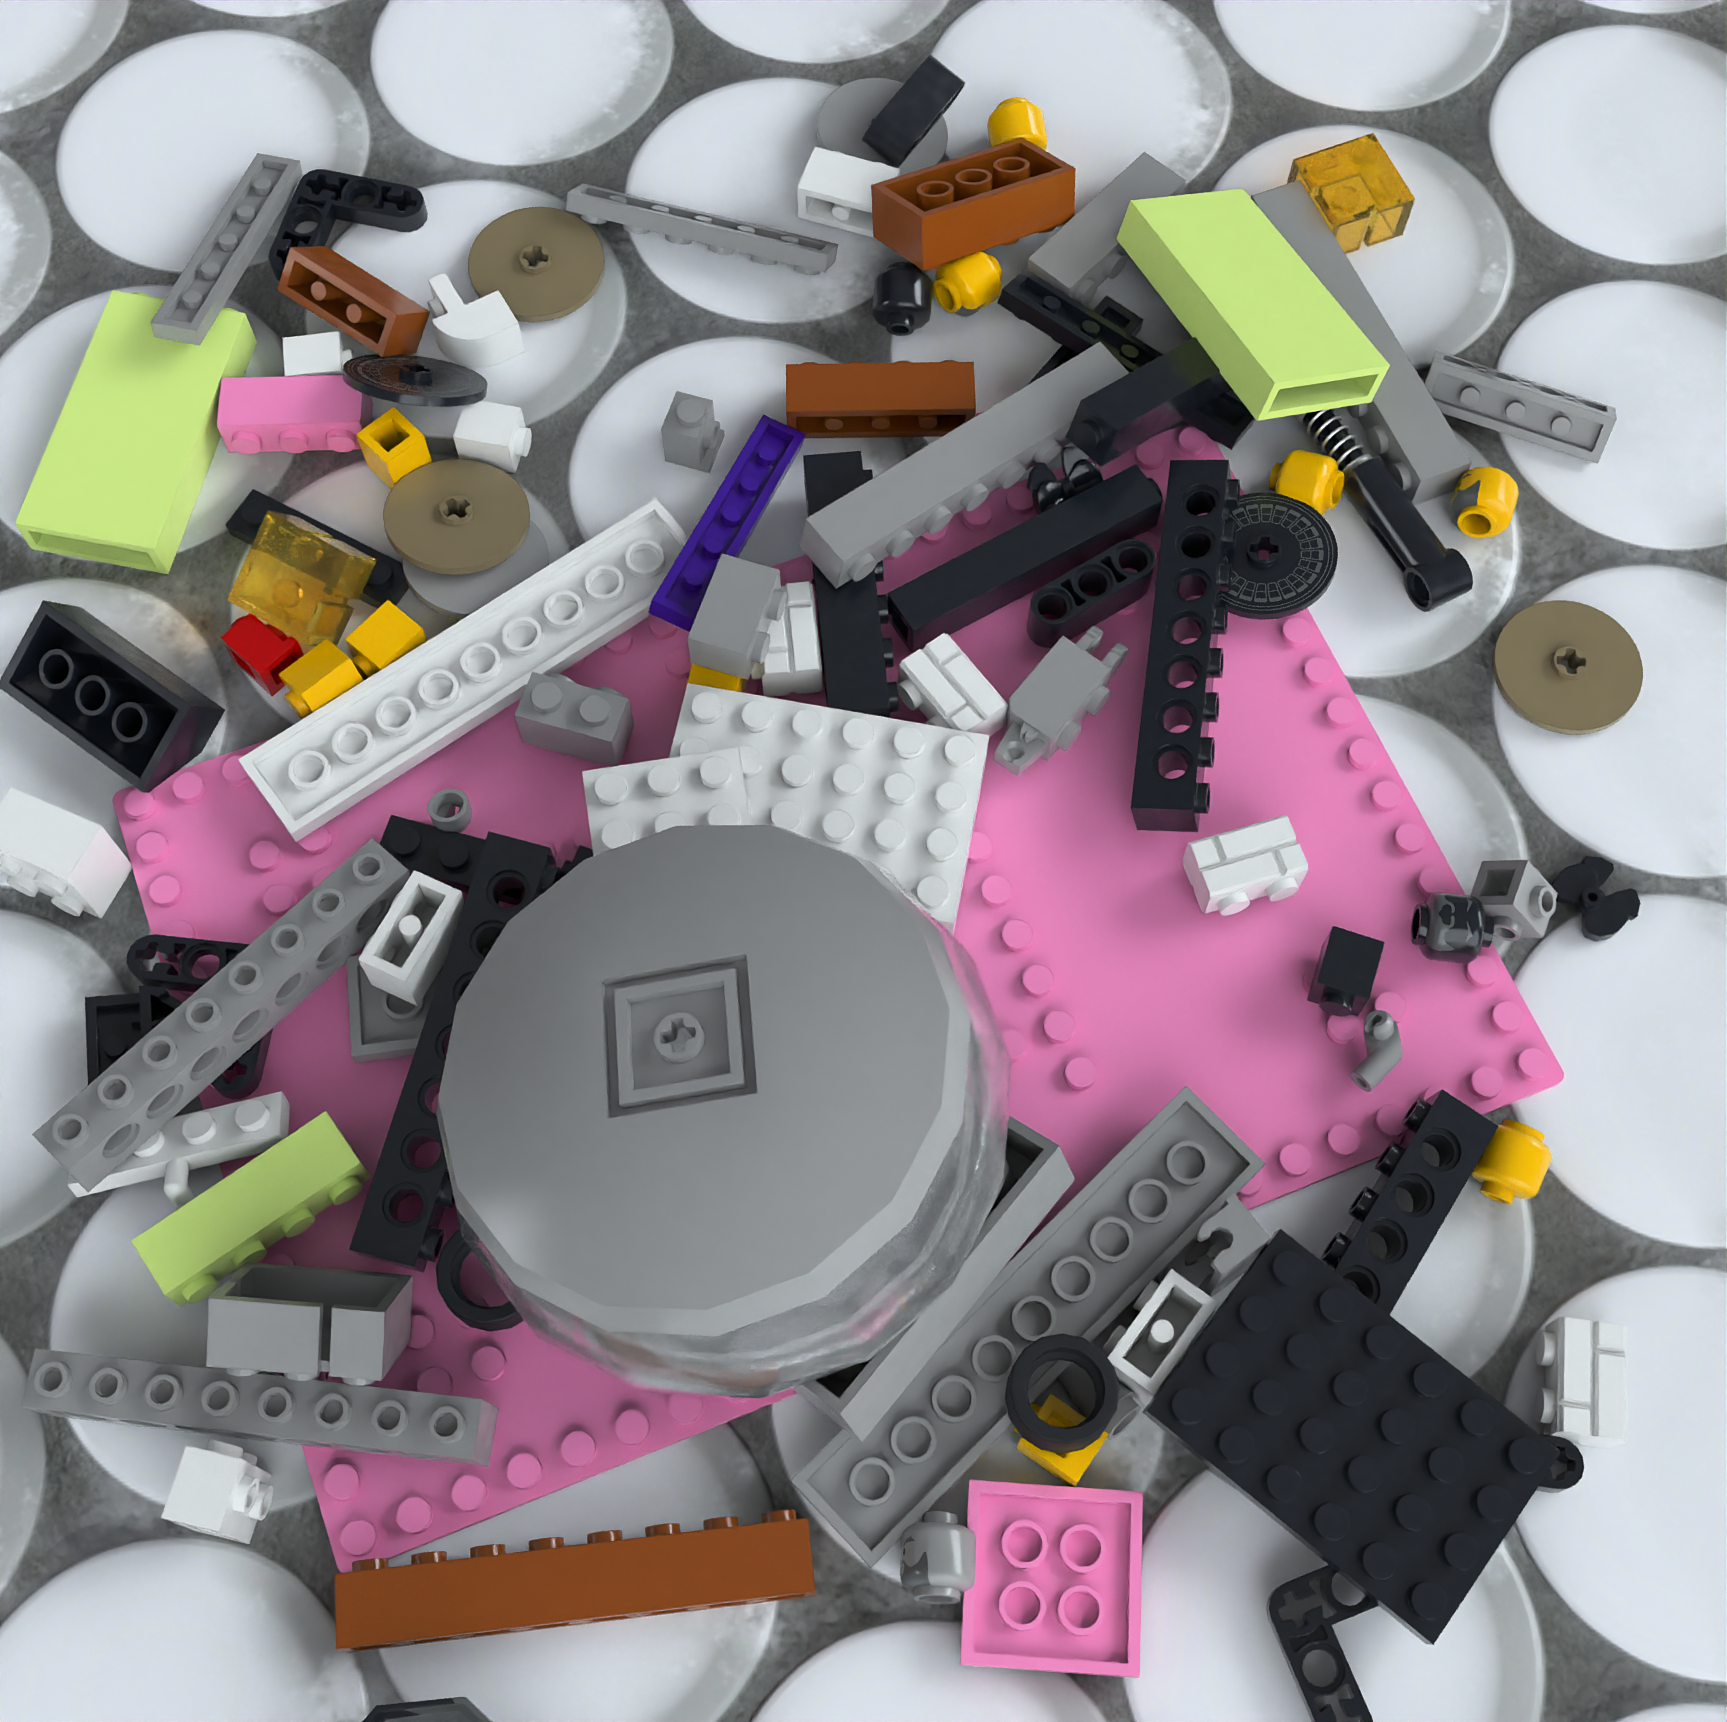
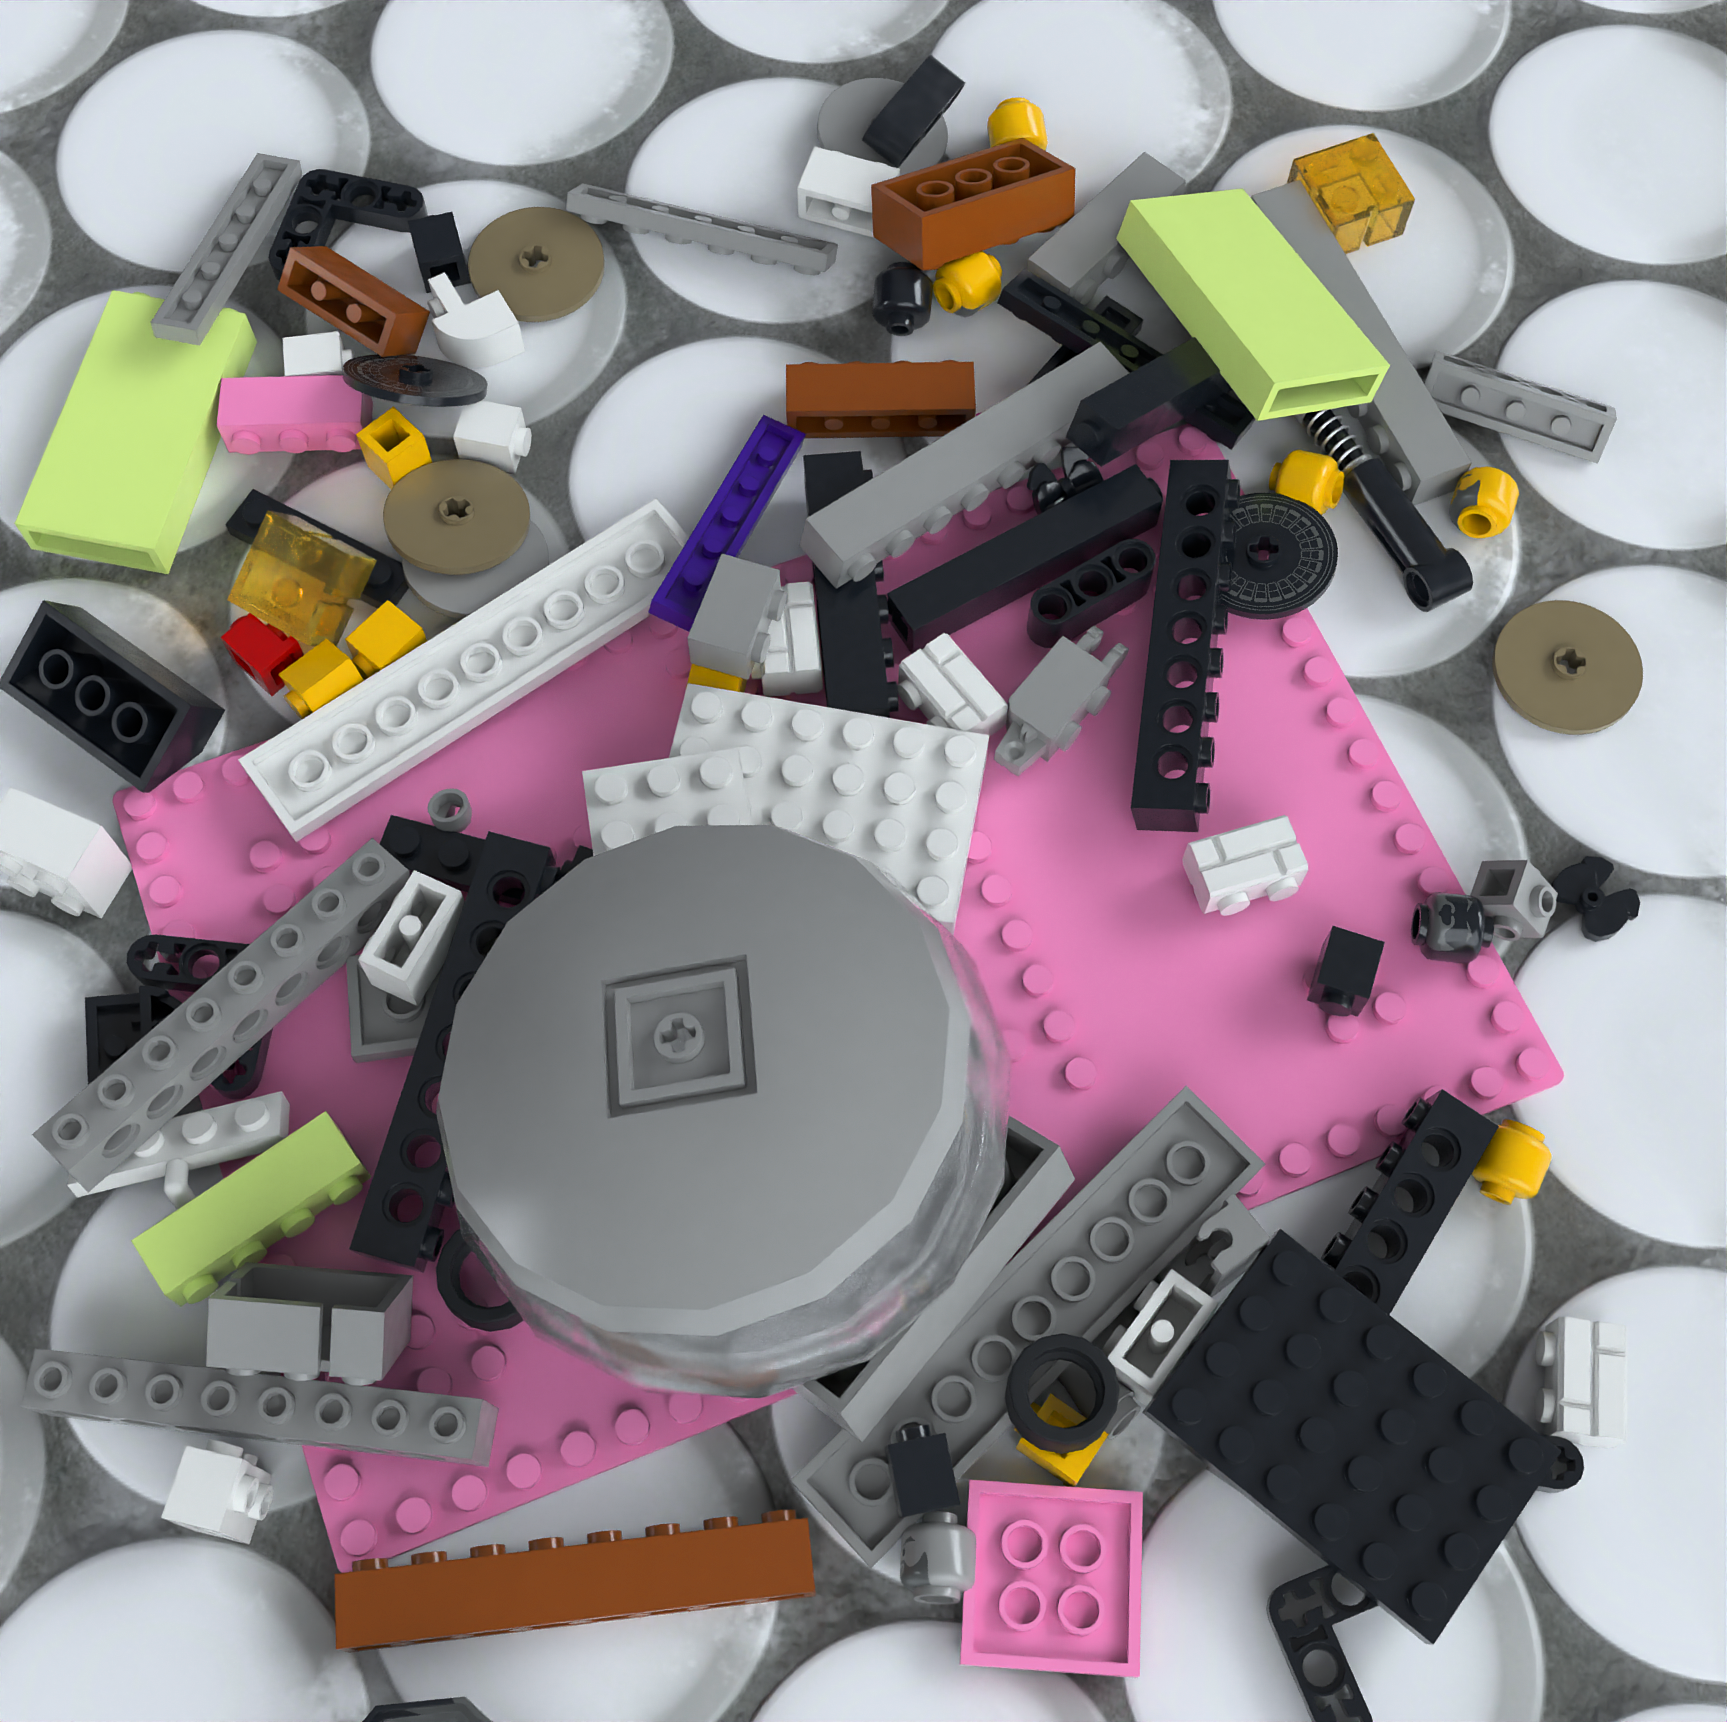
(439, 249): none -> black brick
(575, 719): light grey brick -> none
(691, 433): light grey brick -> none
(921, 1472): none -> black brick
(1382, 1049): light grey arm -> none

